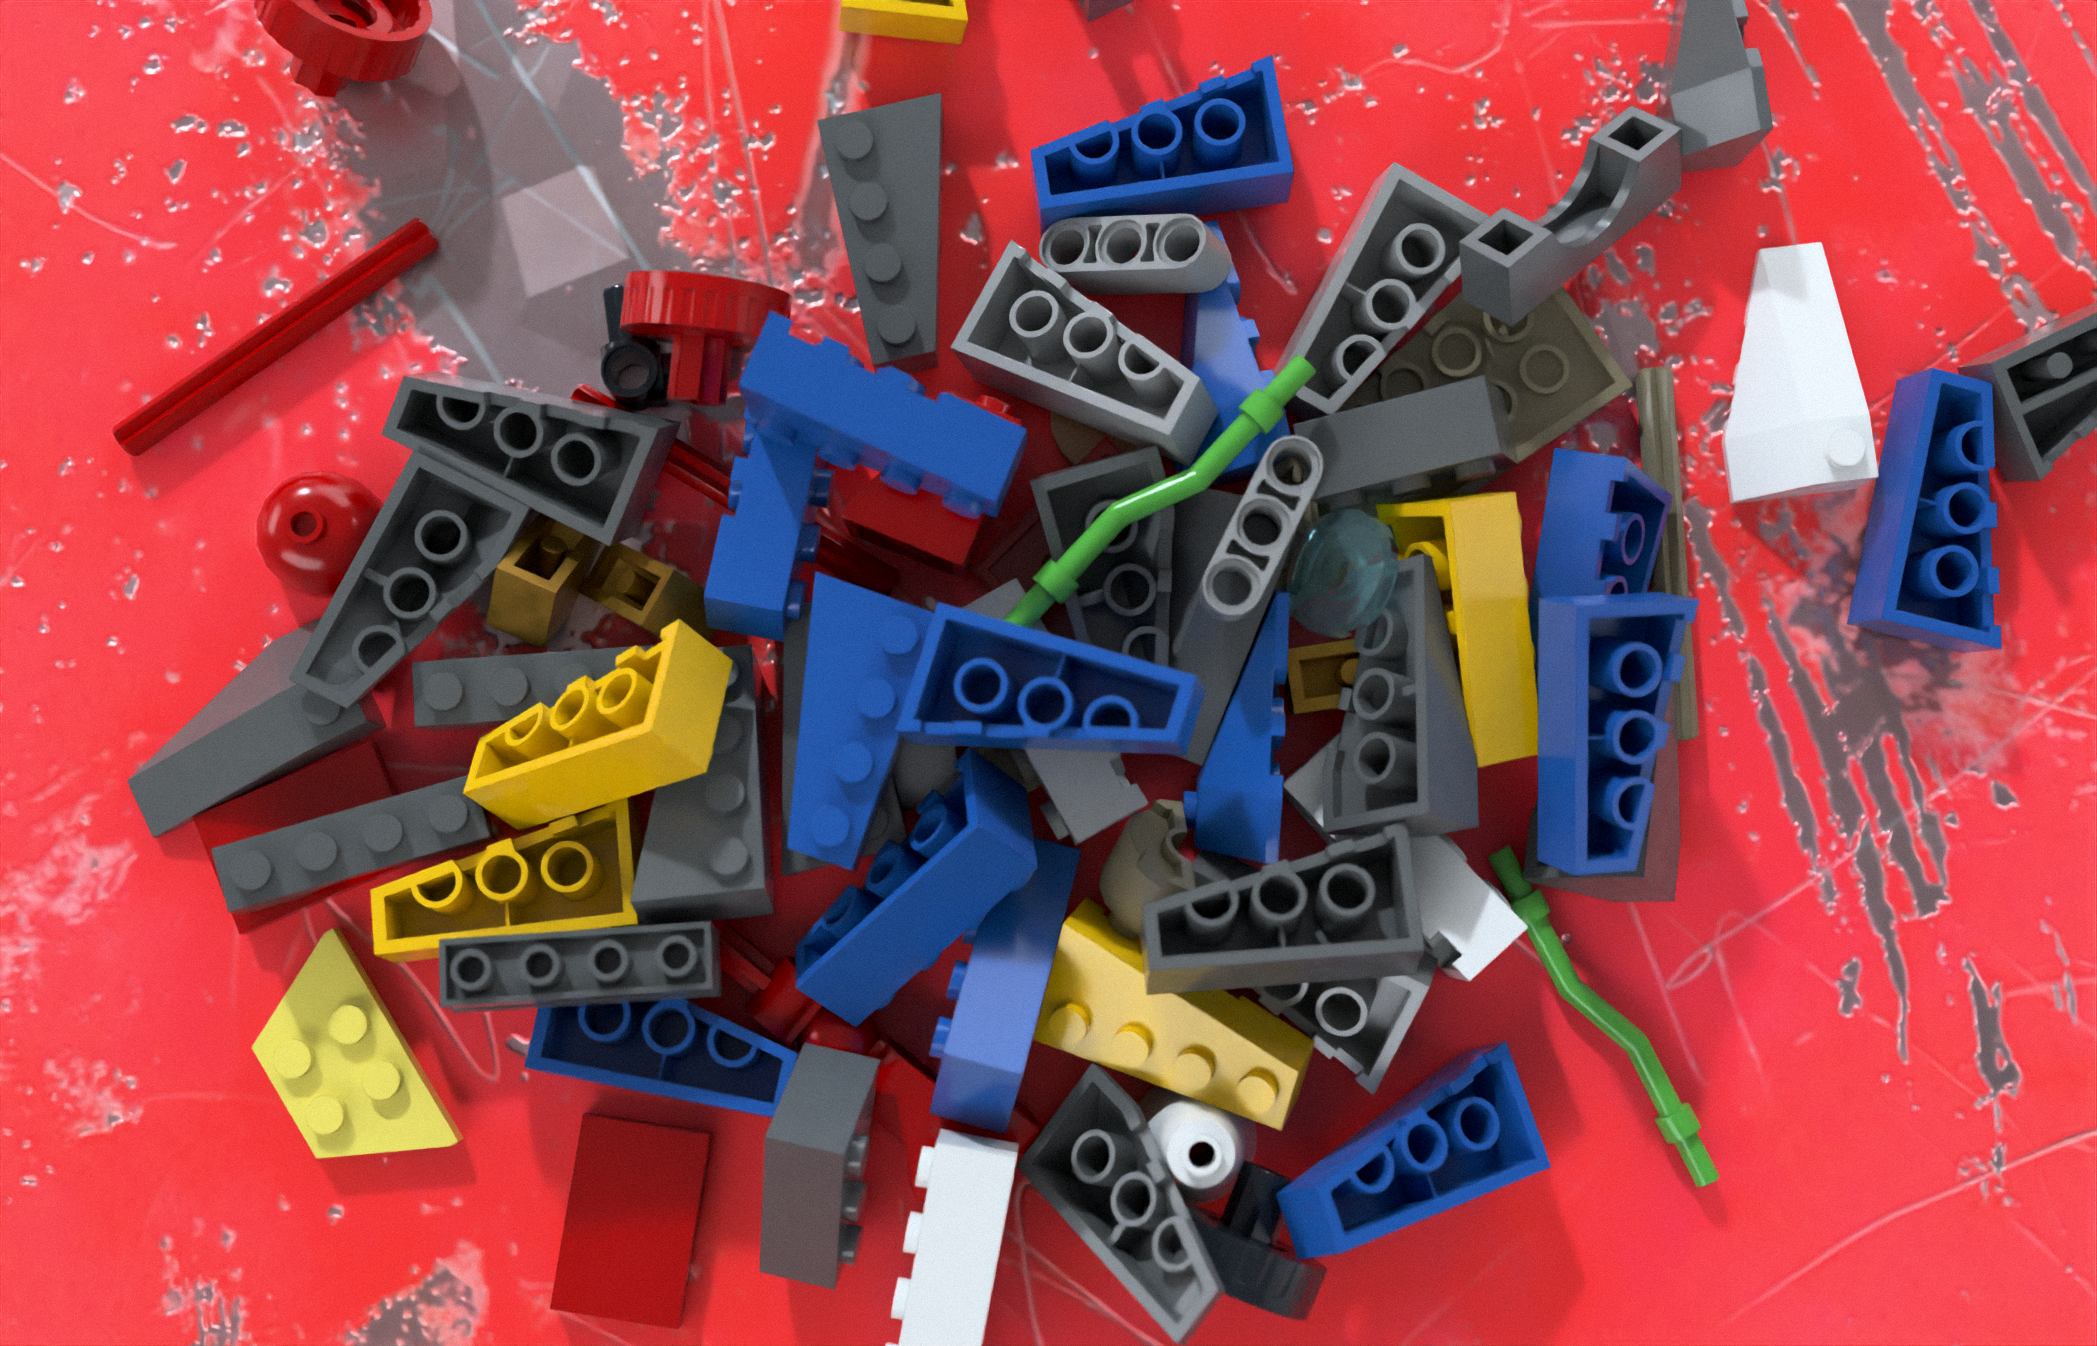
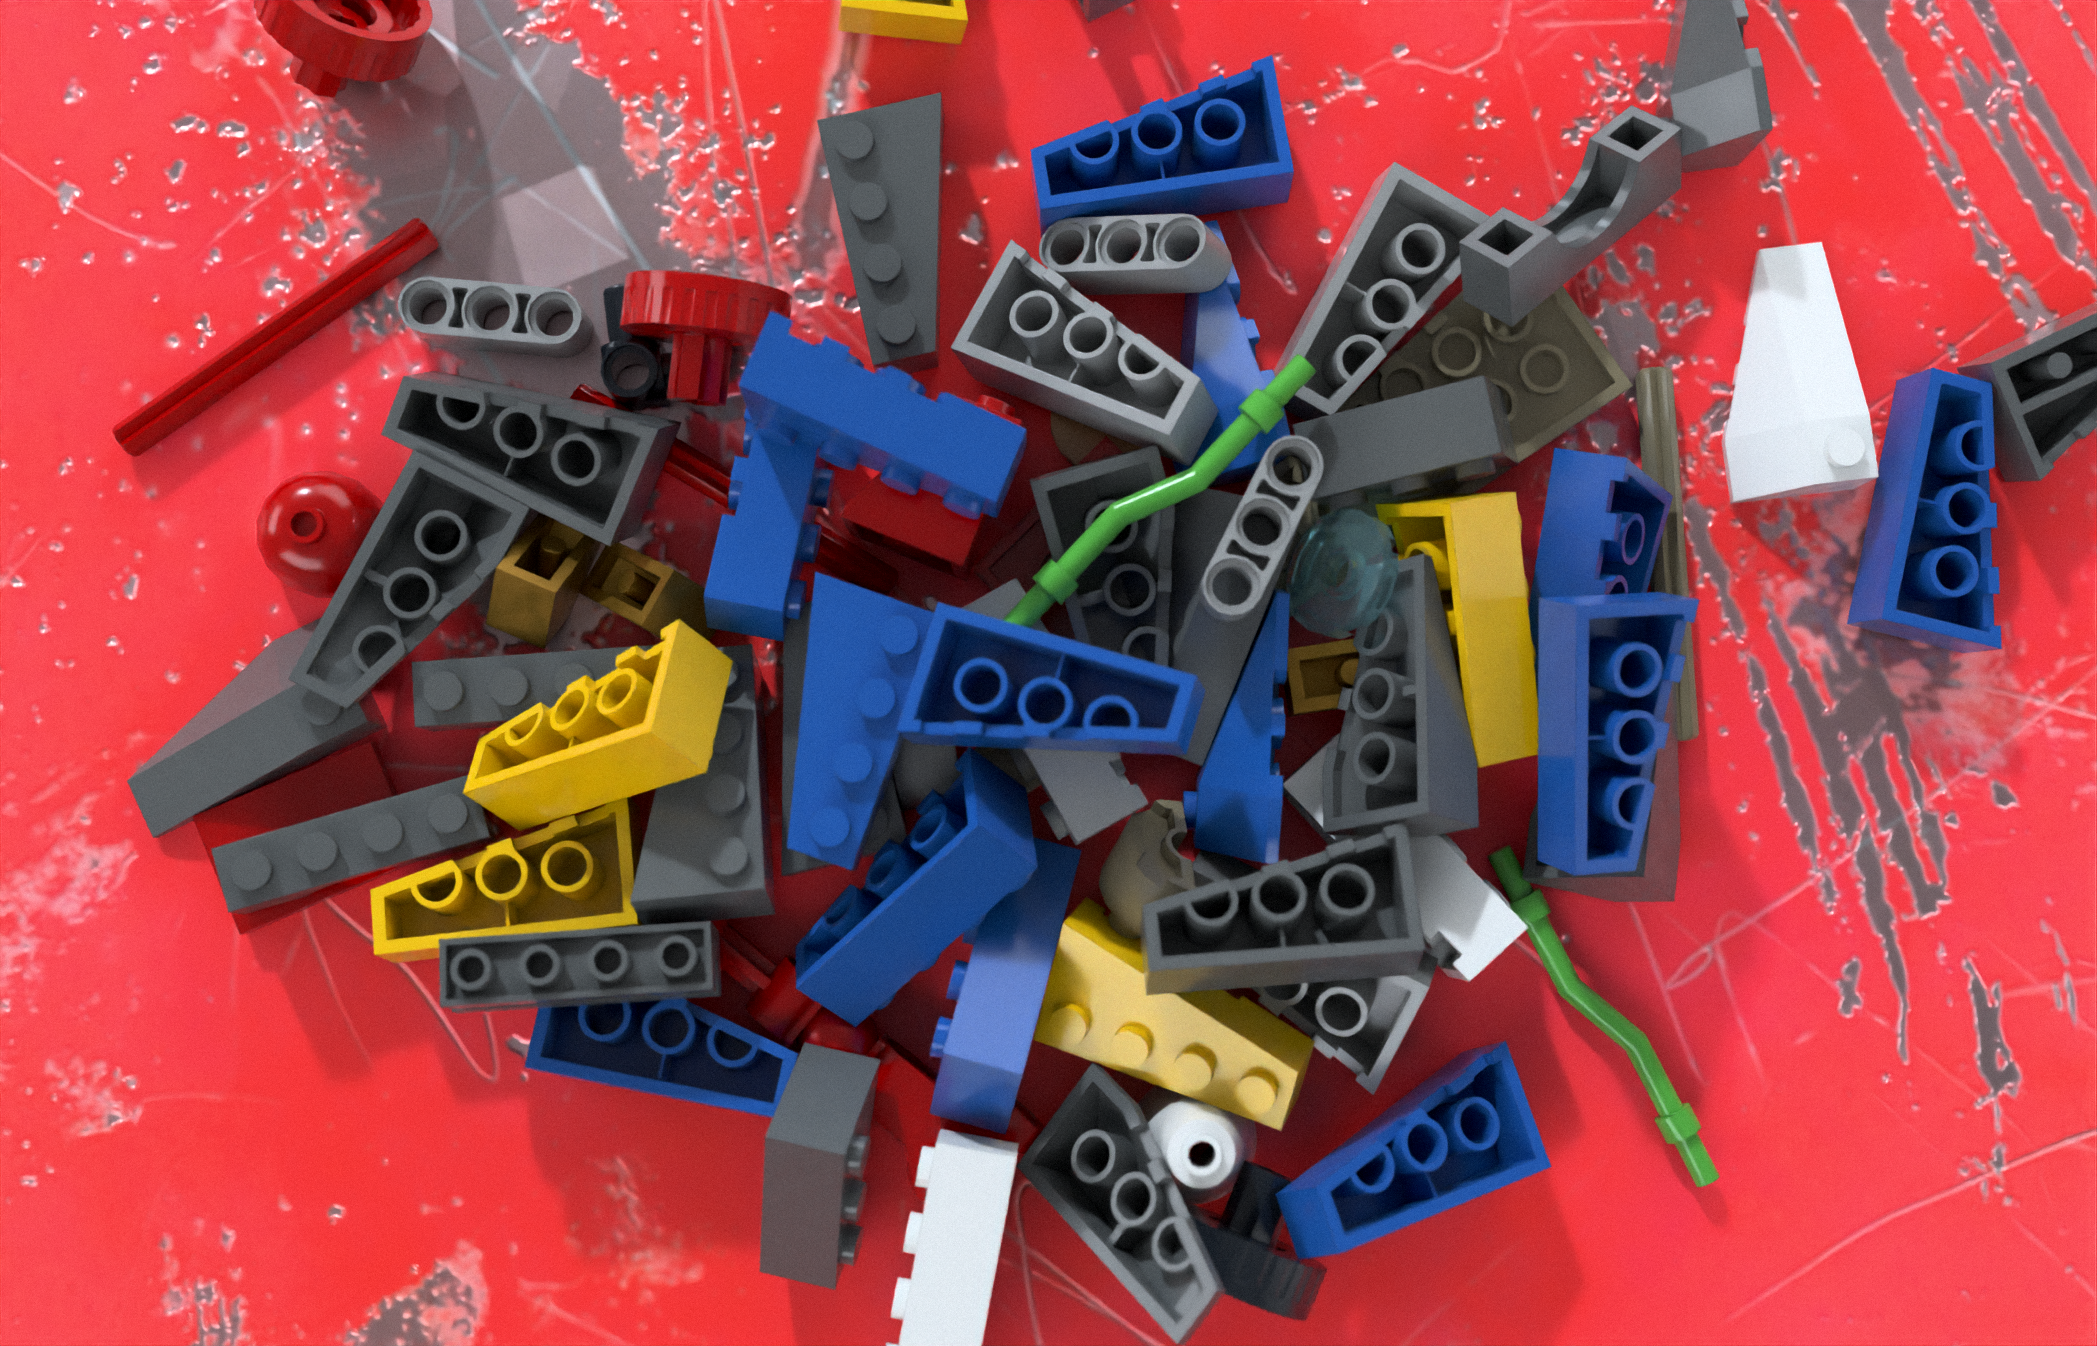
(348, 1064): light yellow wing -> none
(470, 302): none -> light grey beam
(631, 1220): red tile -> none

